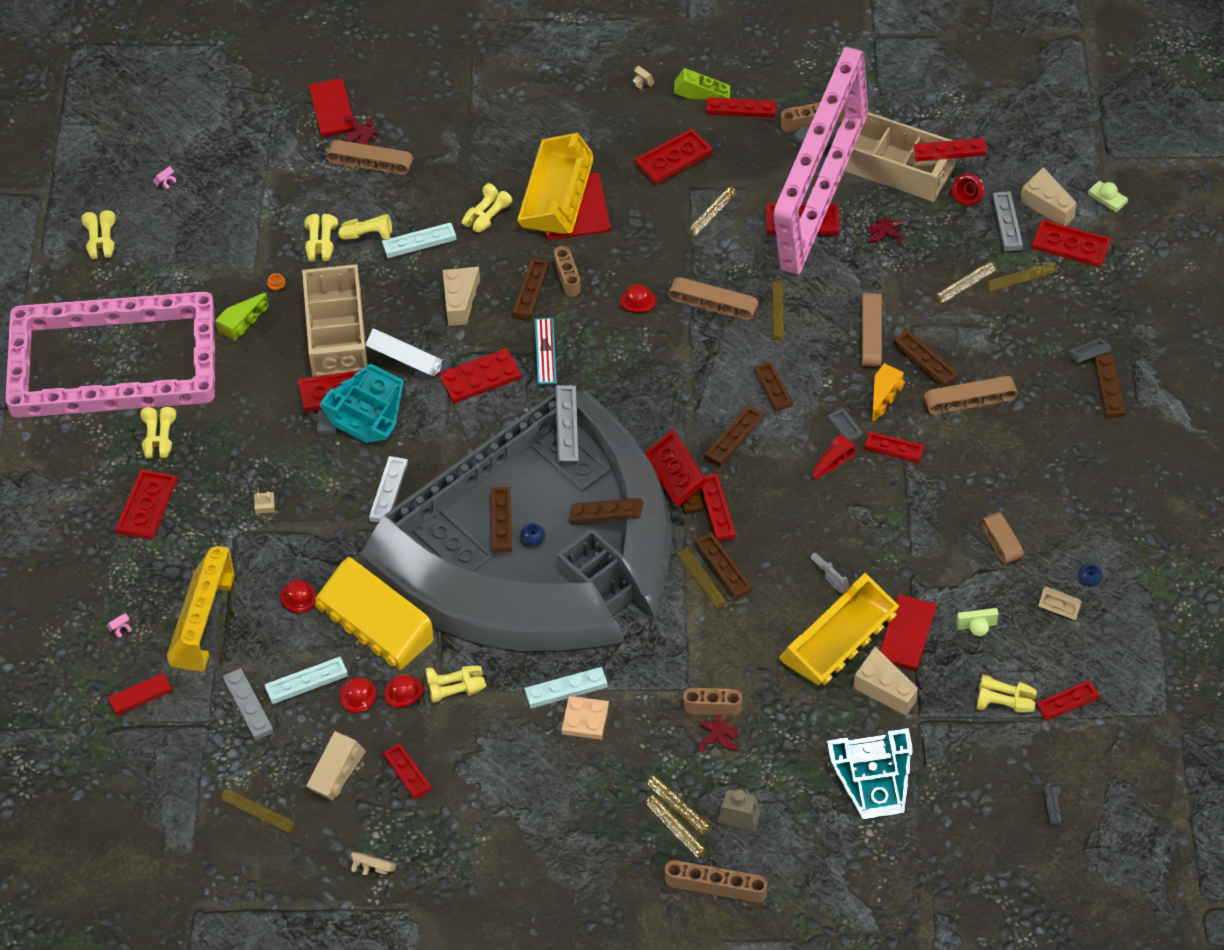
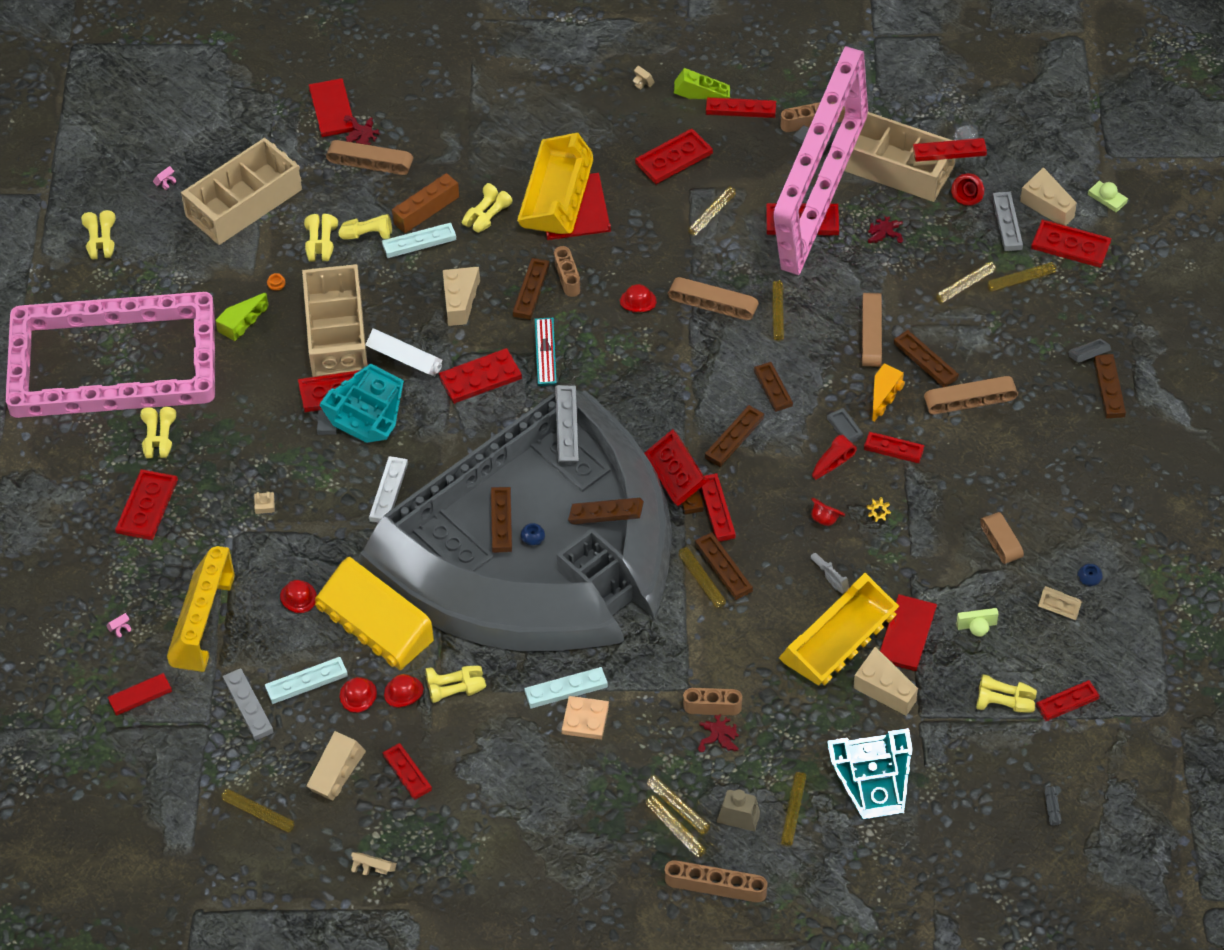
(241, 191): none -> tan container
(425, 203): none -> dark orange brick
(793, 808): none -> clear yellow axle
(824, 514): none -> red hat
(876, 504): none -> yellow gear
(966, 132): none -> clear piece

